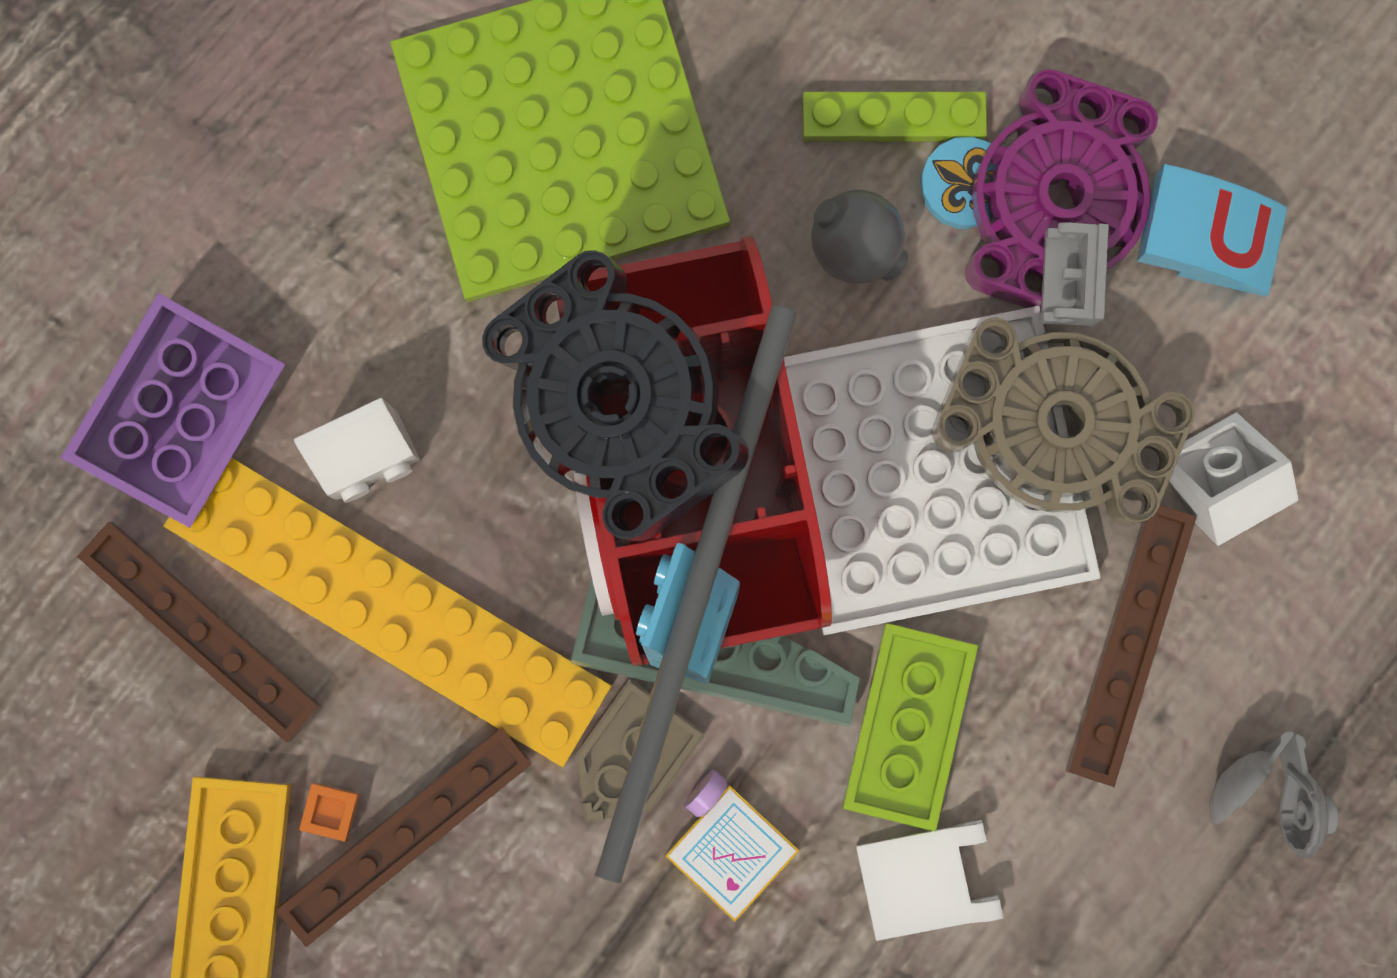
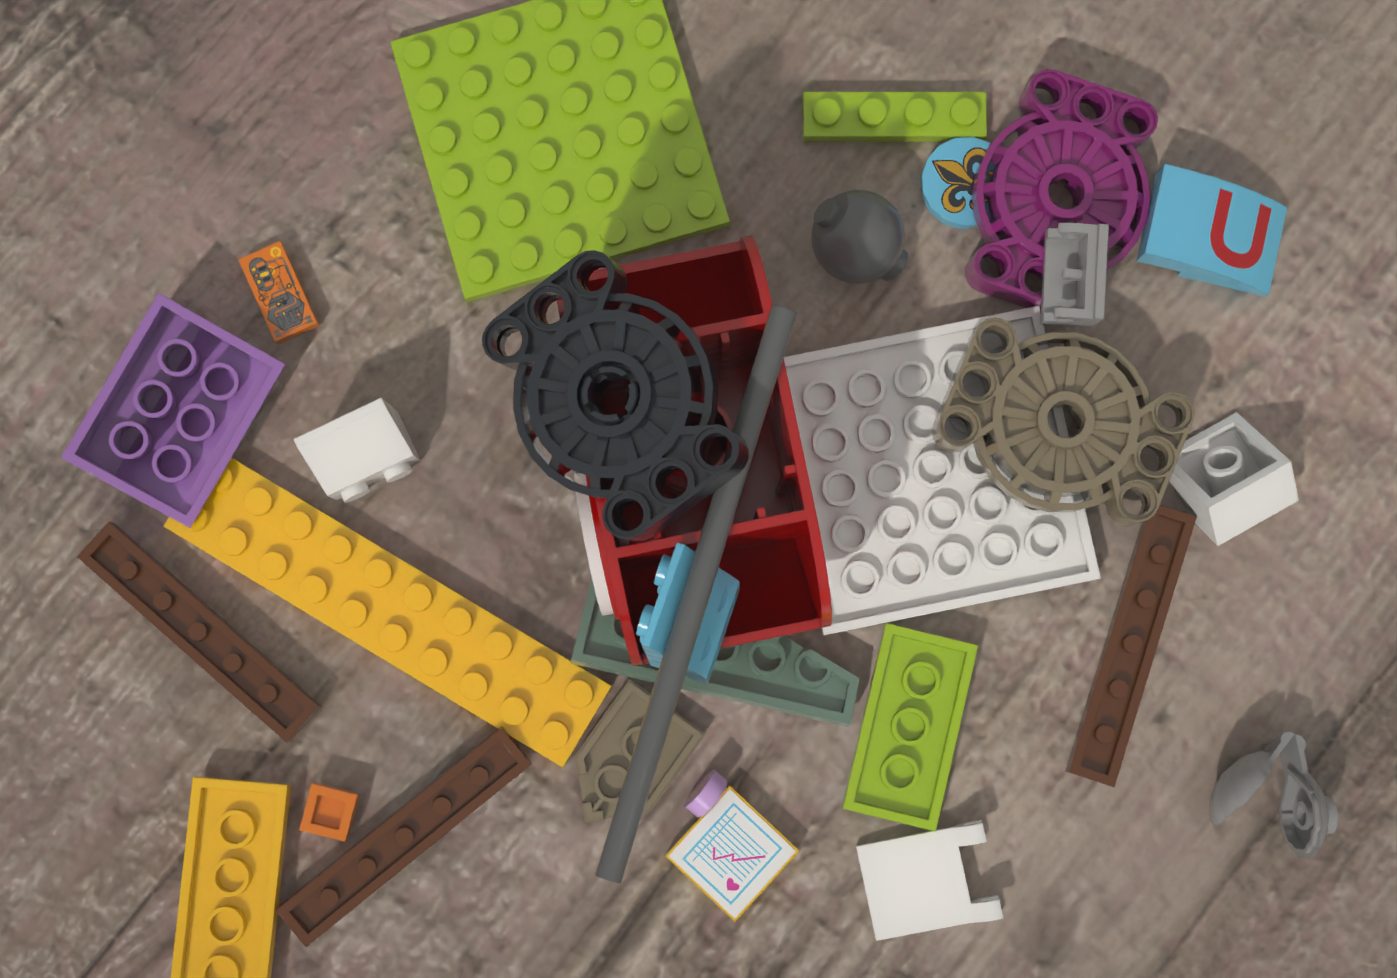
(279, 292): none -> tile

